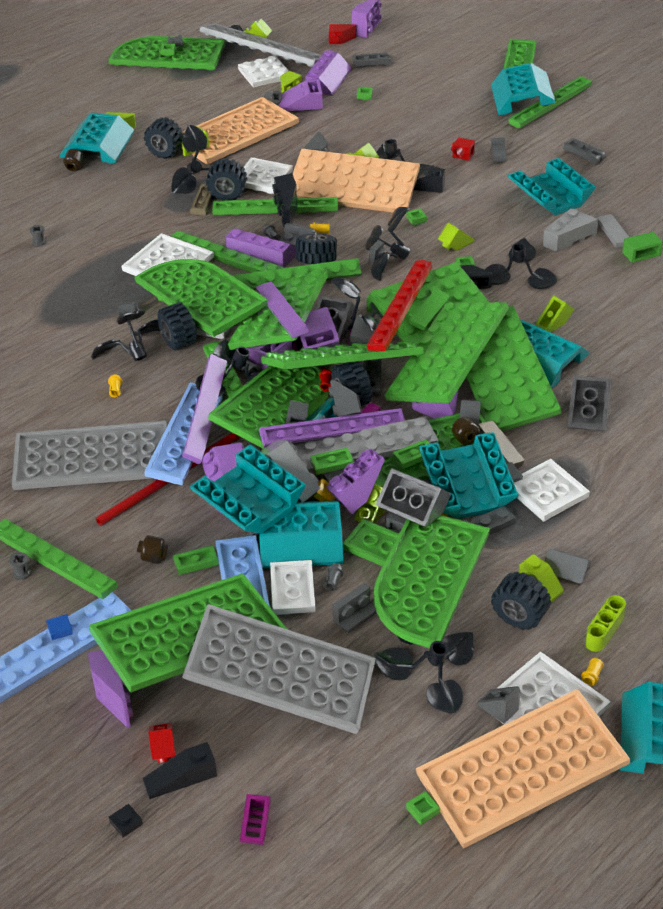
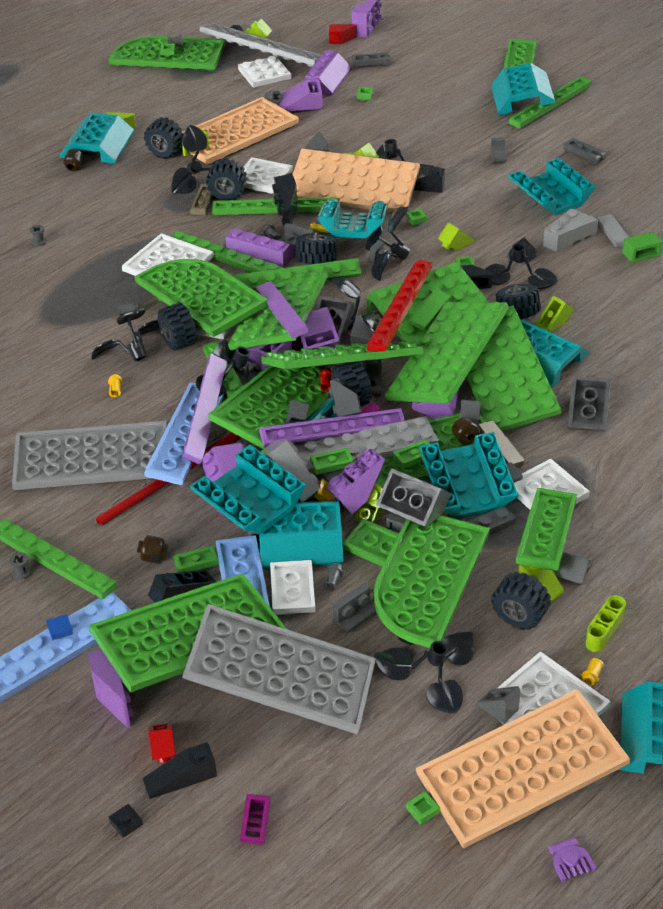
(174, 584): none -> black slope
(289, 80): lime slope -> none
(351, 225): none -> teal slope
(463, 148): red brick -> none
(523, 297): none -> black wheel
(546, 529): none -> bright green plate
(568, 856): none -> medium lavender piece

